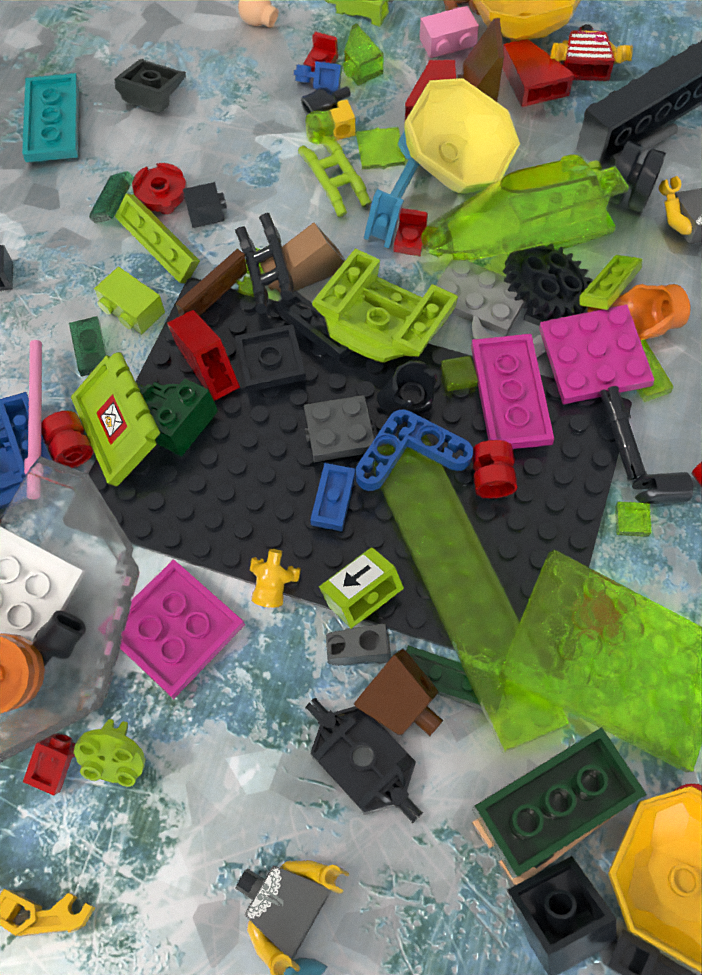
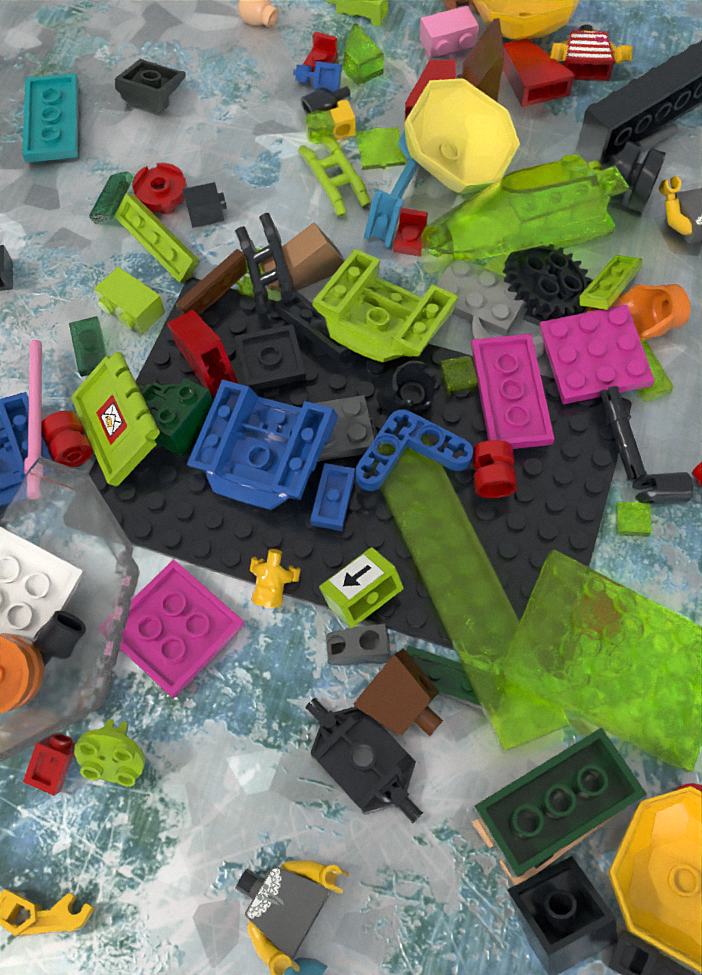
(259, 446): none -> blue slope

